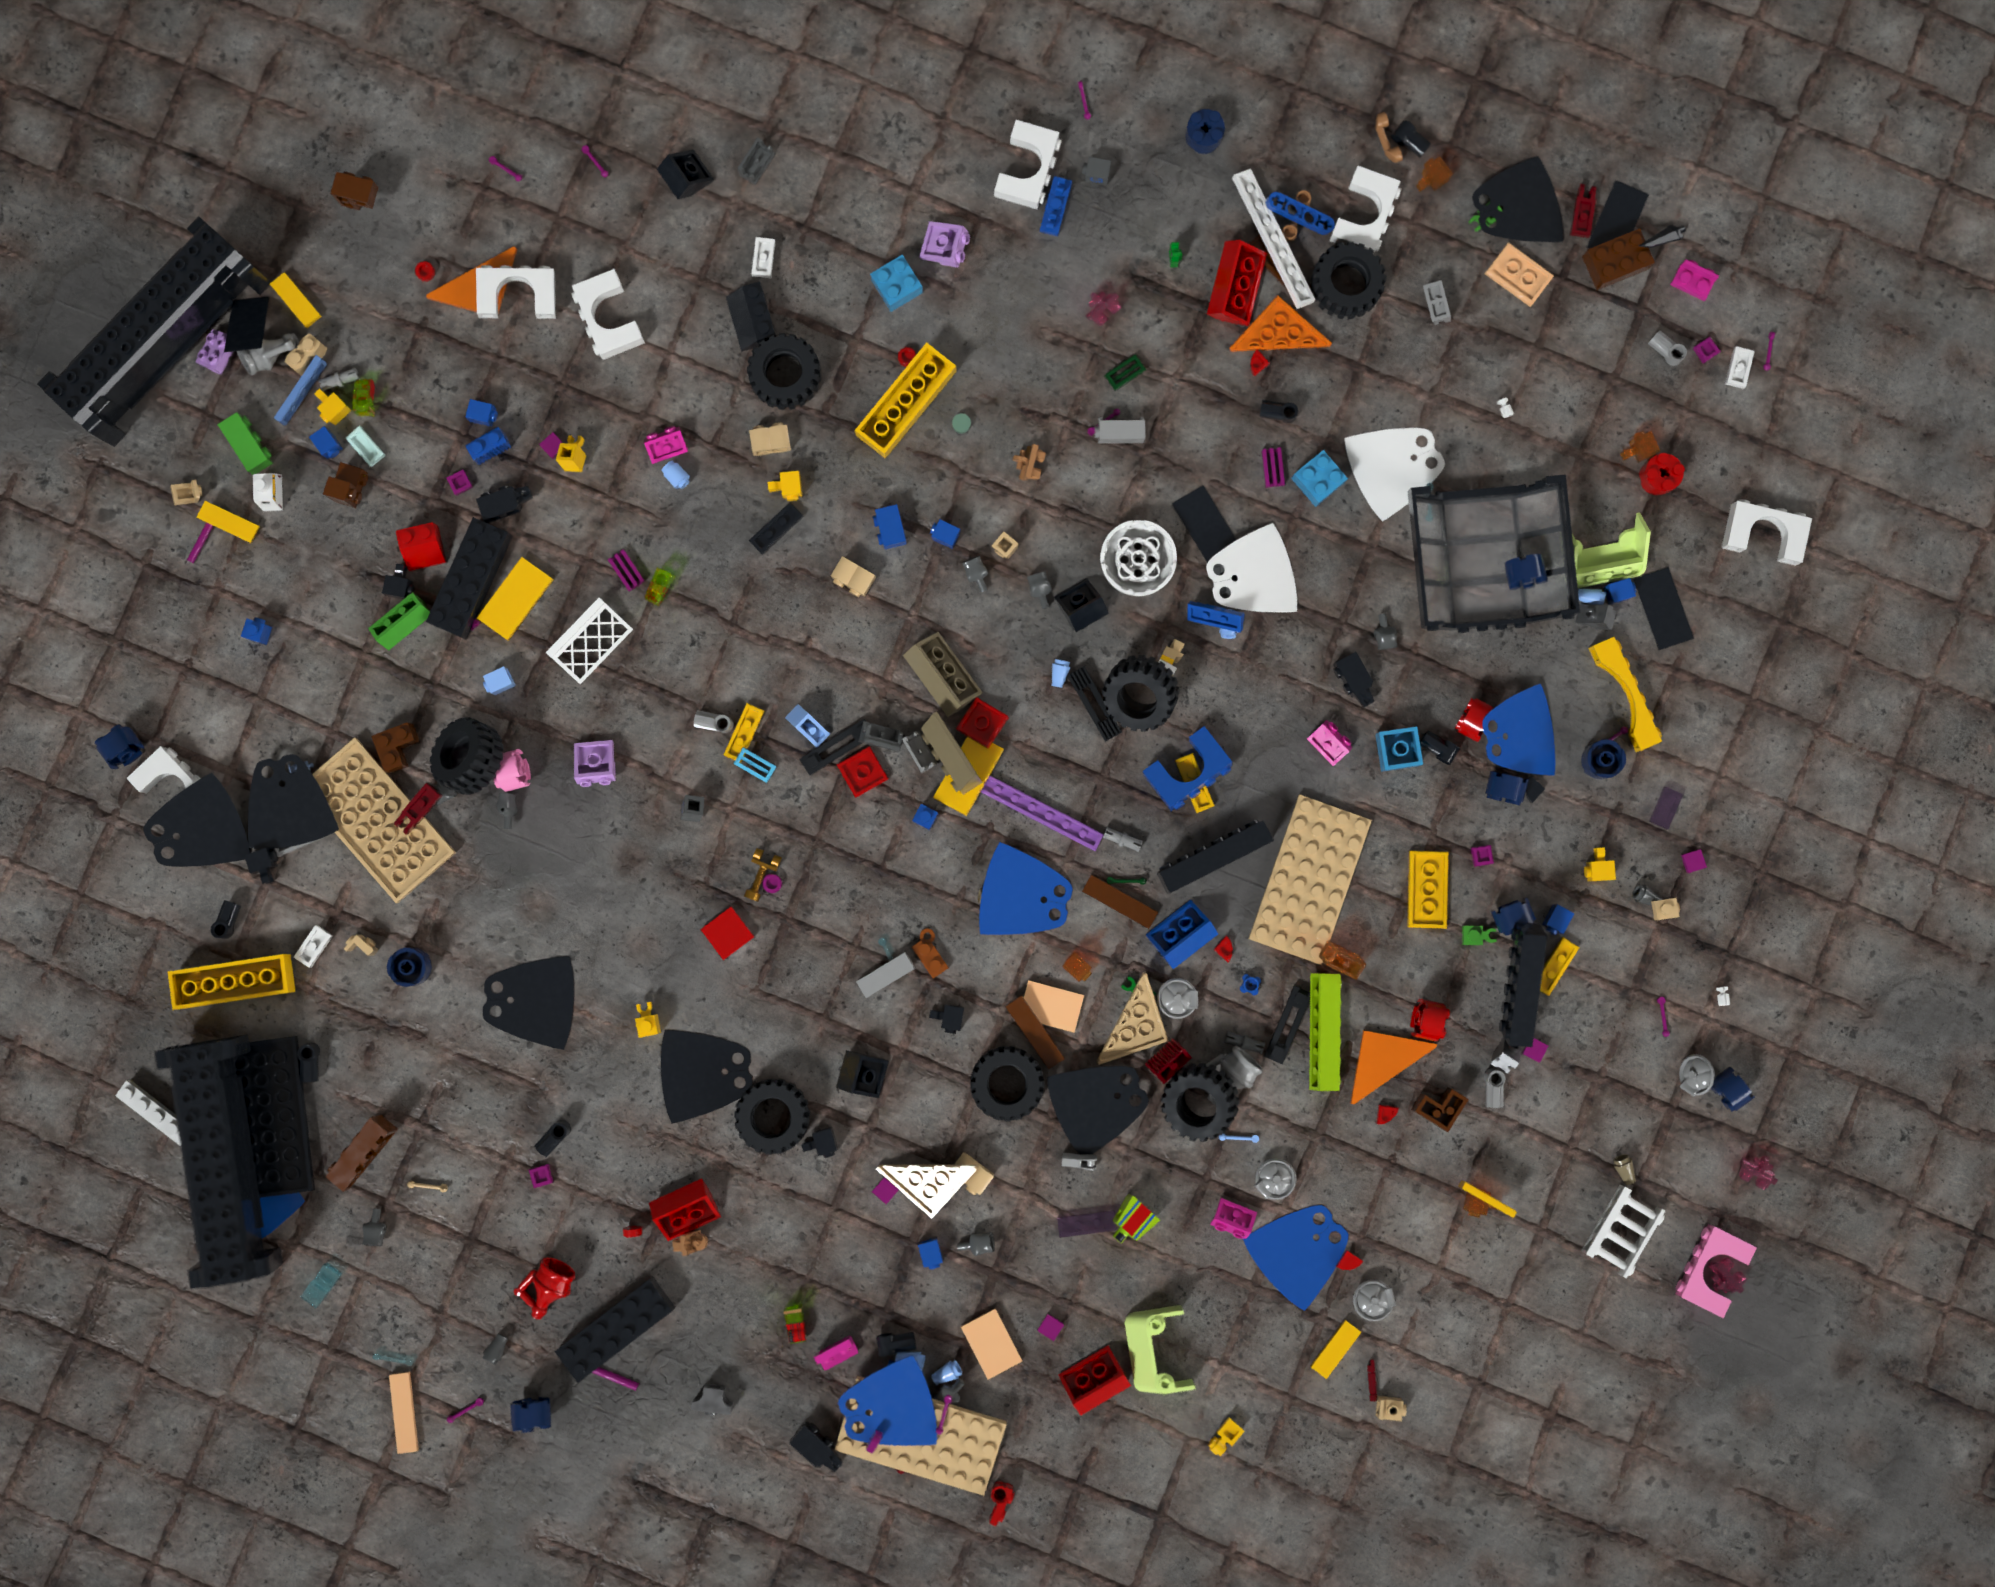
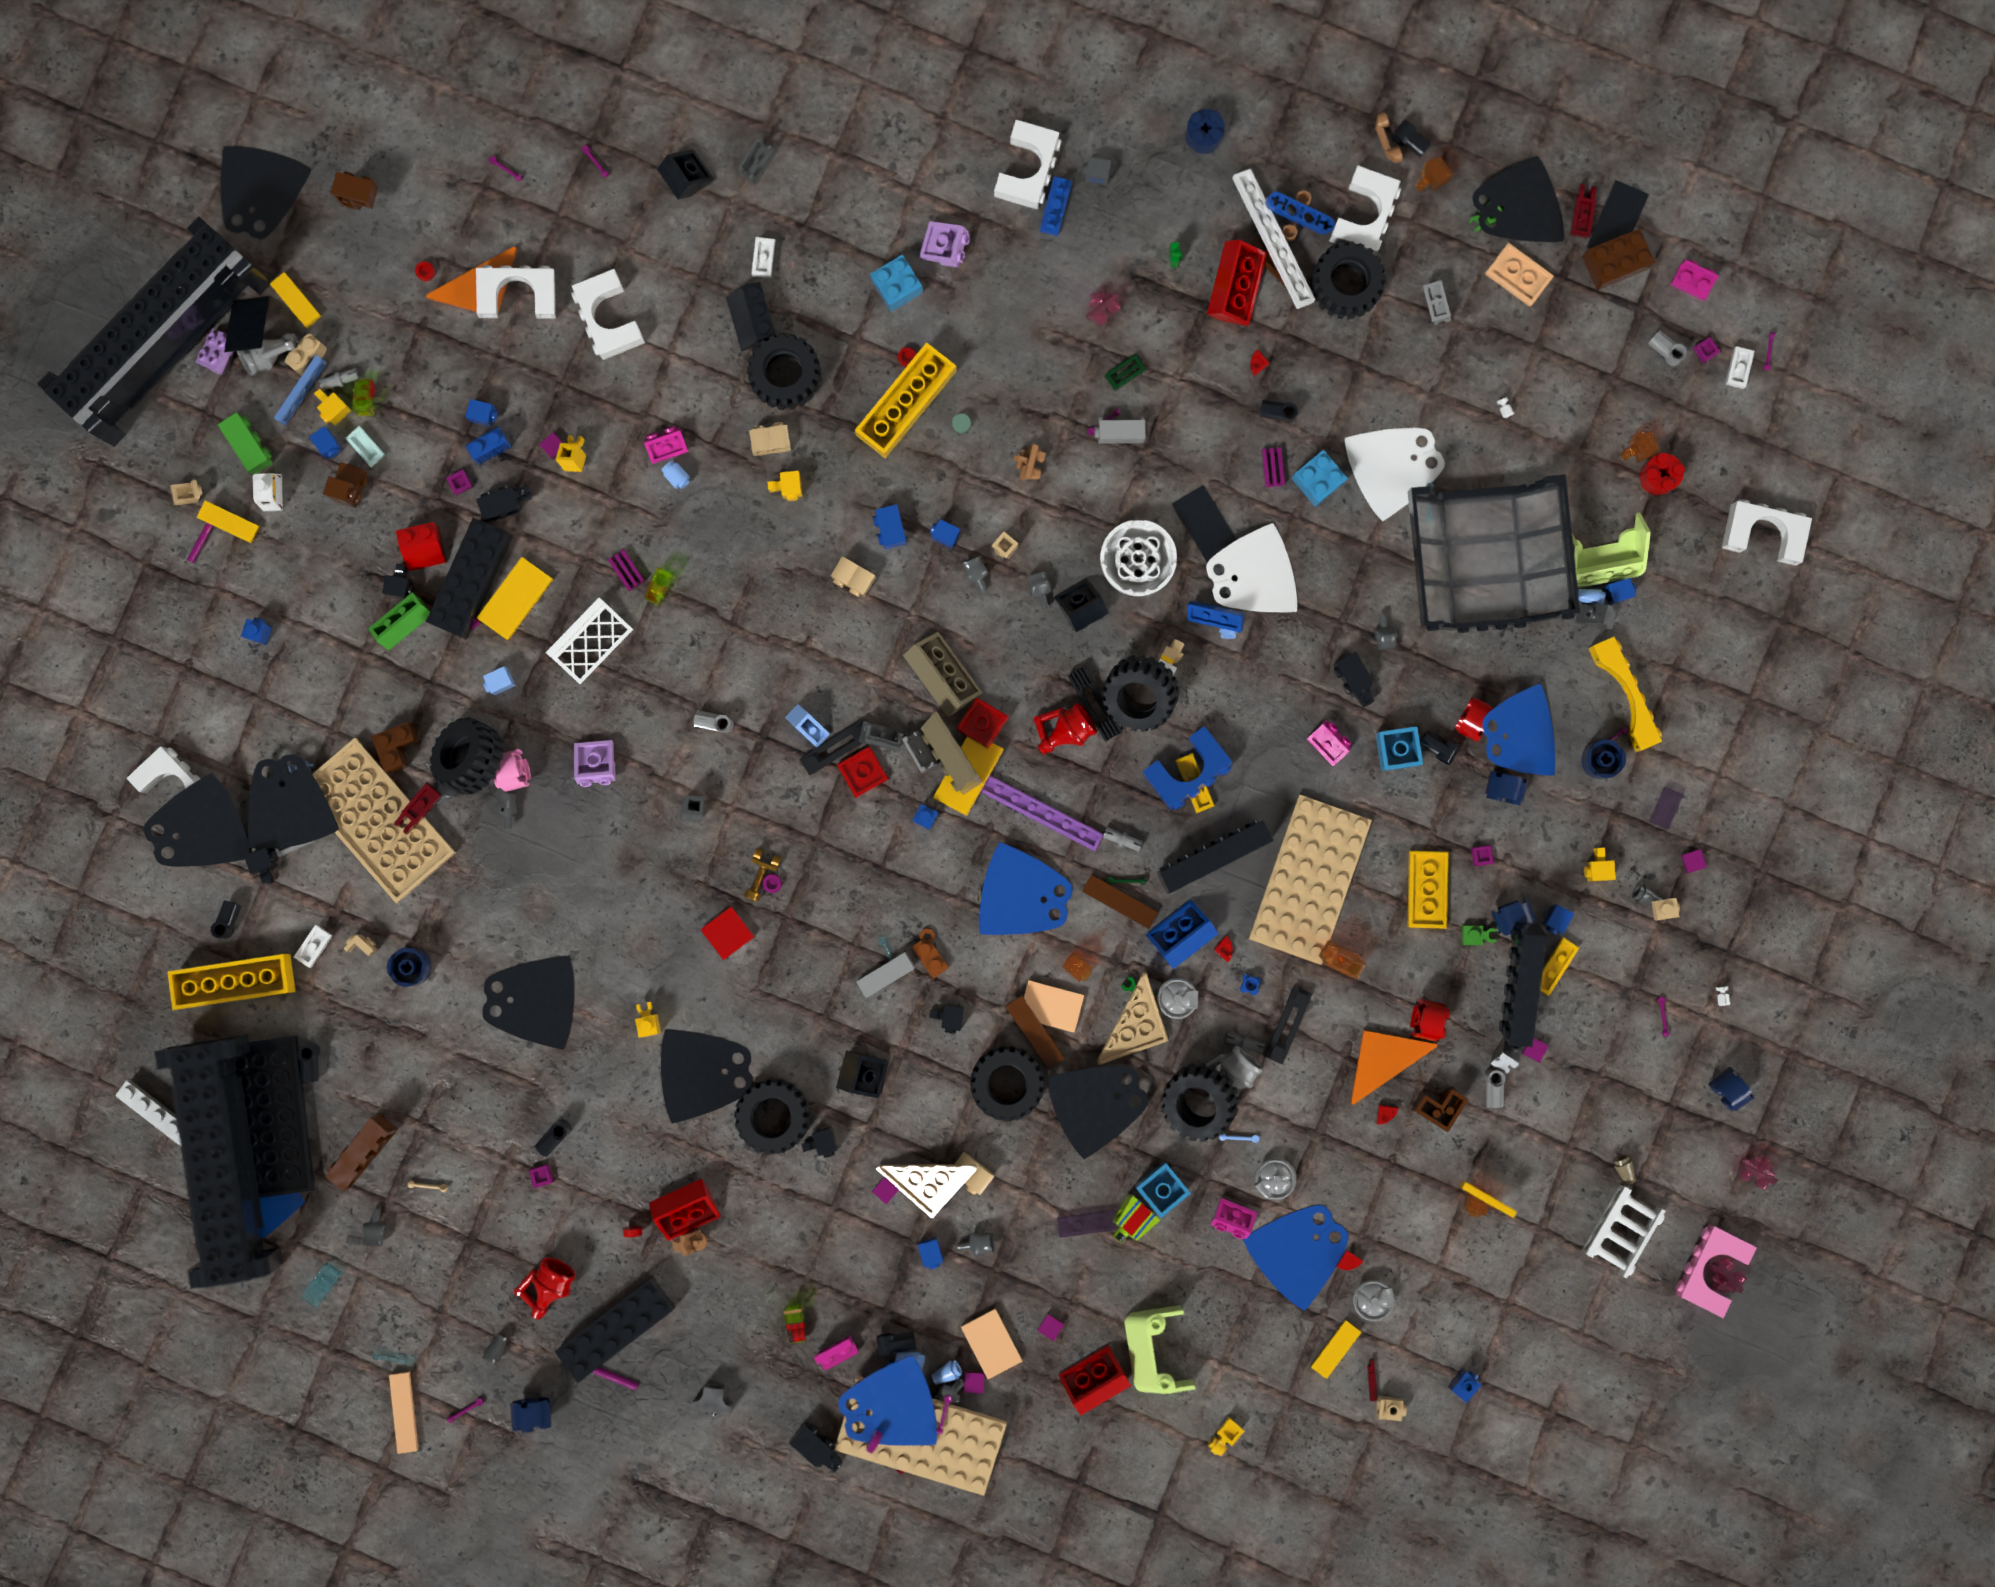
(119, 746): dark blue brick -> none
(259, 181): none -> black piece
(740, 757): medium azure tile -> none
(744, 731): yellow tile -> none
(776, 528): black tile -> none
(974, 1382): none -> magenta tile
(998, 1512): red plate -> none
(1060, 670): light blue cone -> none
(1072, 728): none -> red piece
(1075, 1160): light grey bar -> none
(1087, 115): magenta hinge -> none
(1162, 1189): none -> dark azure brick
(1168, 1061): dark red brick -> none
(1279, 328): orange tile -> none
(1325, 1032): lime brick -> none
(1465, 1385): none -> blue brick
(1525, 571): dark blue brick -> none
(1533, 789): black tile -> none
(1663, 608): black piece -> none
(1666, 236): black bar -> none
(1696, 1075): light grey piece -> none

